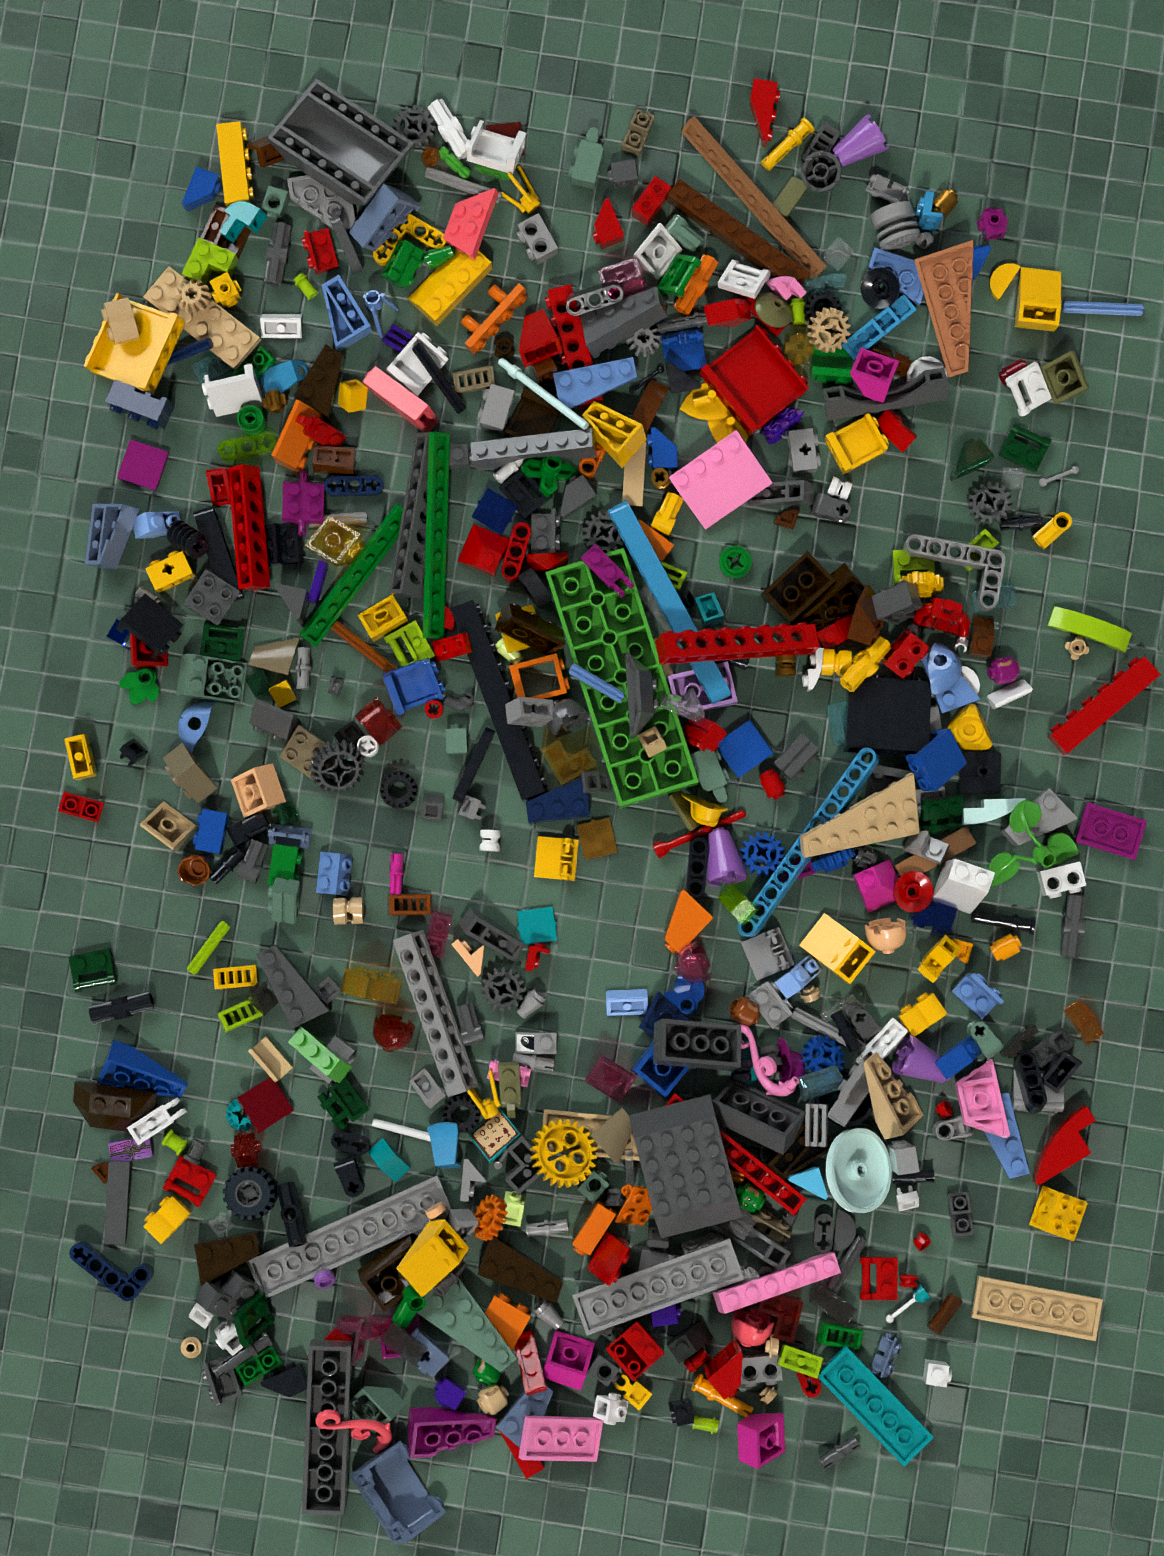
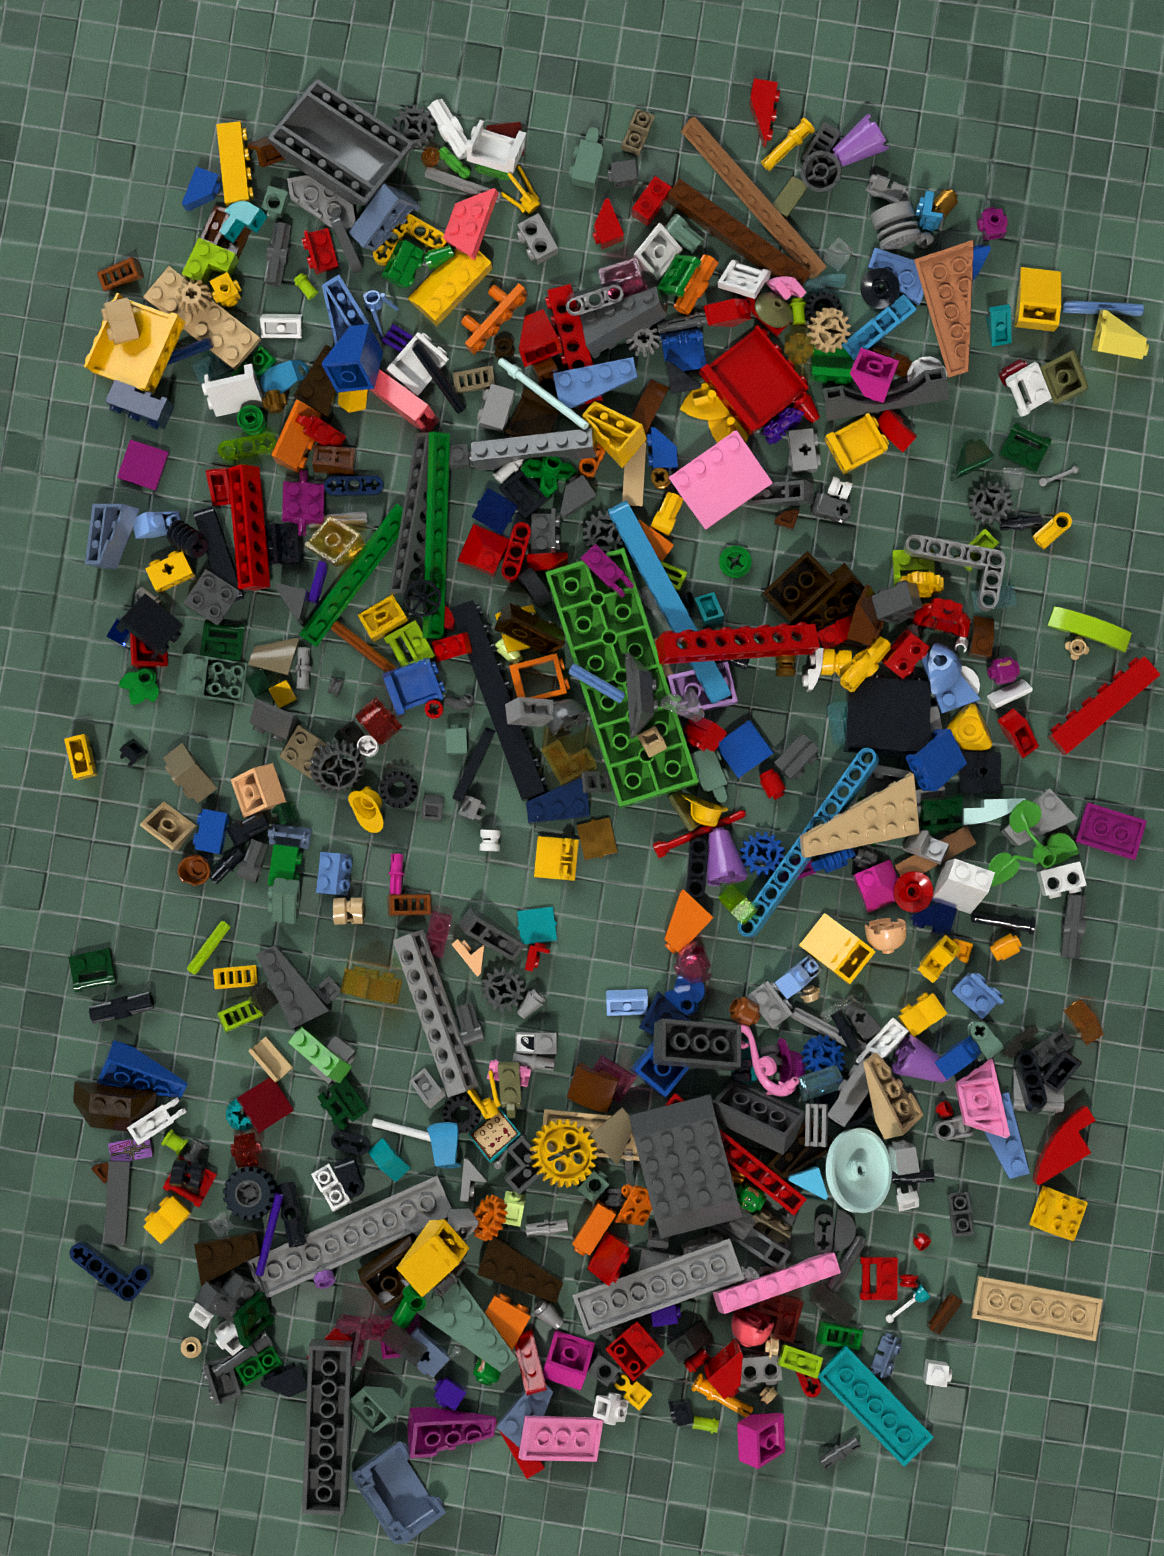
(80, 807): red slope -> none
(125, 264): none -> dark orange slope
(180, 1172): none -> black wheel
(200, 710): medium blue piece -> none
(269, 1234): none -> dark purple bar
(331, 1187): none -> white slope
(354, 360): none -> blue slope
(359, 1428): coral plant -> none
(367, 809): none -> yellow piece
(391, 1032): clear red cylinder -> none
(422, 598): none -> black wheel
(435, 1210): light nougat tile -> none
(493, 1399): tan head -> none
(593, 1088): none -> reddish brown slope
(660, 369): black hinge -> none
(767, 953): light grey hinge -> none
(805, 403): none -> red cone
(999, 325): none -> teal slope
(1002, 278): yellow tile -> none
(1018, 732): none -> red slope
(1118, 338): none -> light yellow slope

